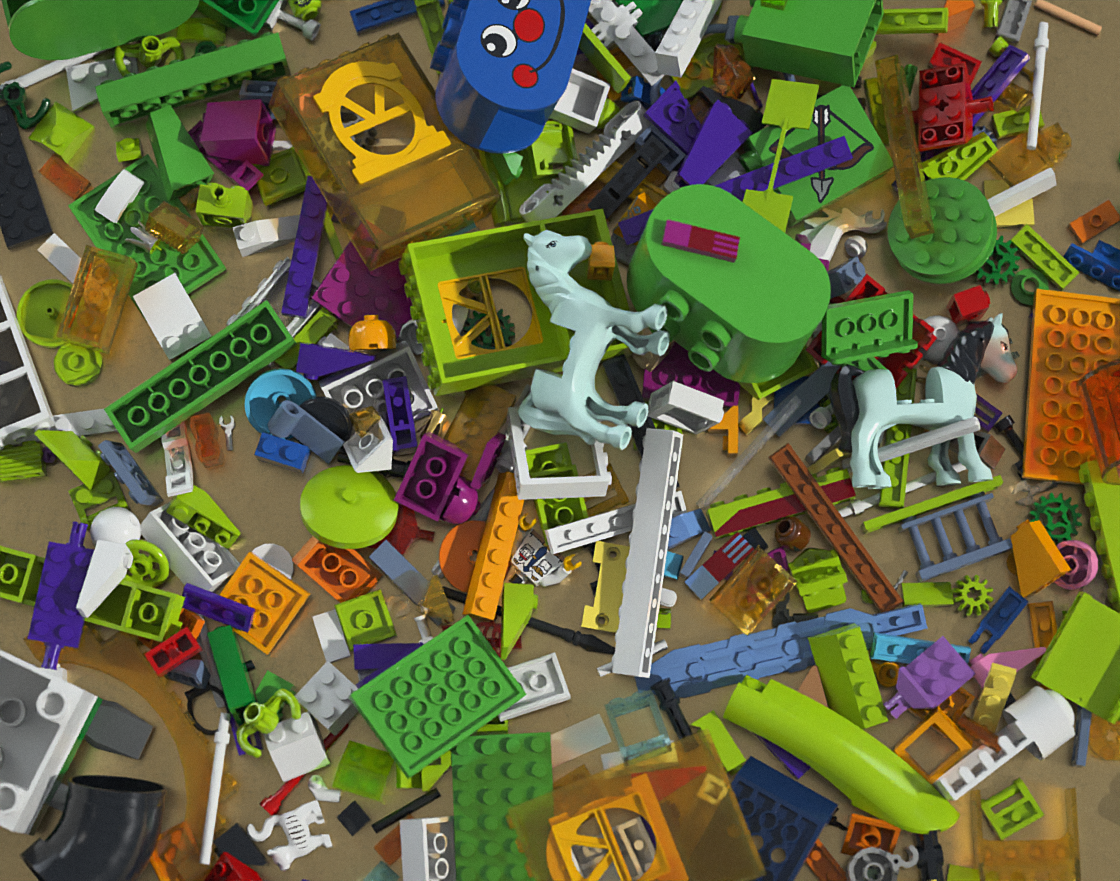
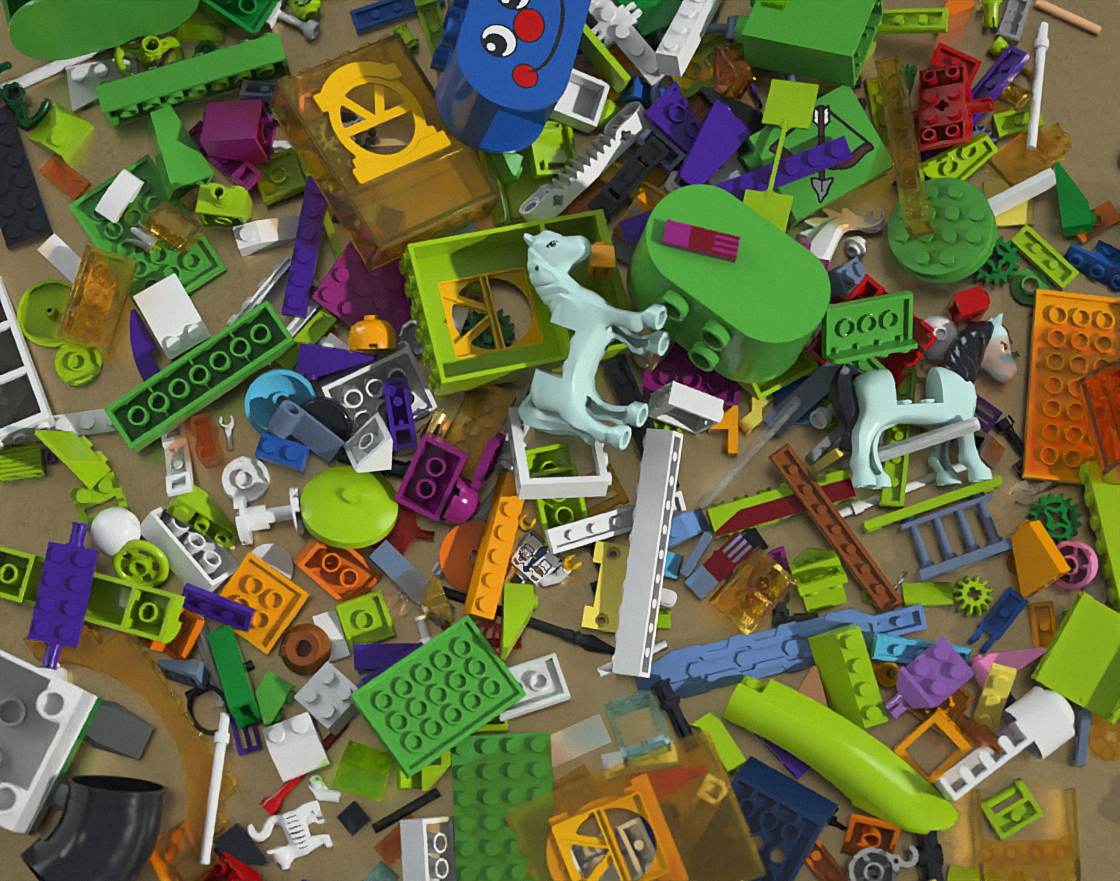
(104, 574): white slope -> none
(128, 149): lime plate -> none
(129, 473): sand blue plate -> none
(143, 347): none -> dark purple slope
(173, 652): red brick -> none
(245, 478): none -> white tile
(259, 517): none -> white piece
(264, 718): lime piece -> none
(305, 649): none -> dark orange piece
(364, 420): clear yellow slope -> none
(411, 41): none -> lime pin
(792, 534): reddish brown head -> none
(1073, 205): none -> green slope

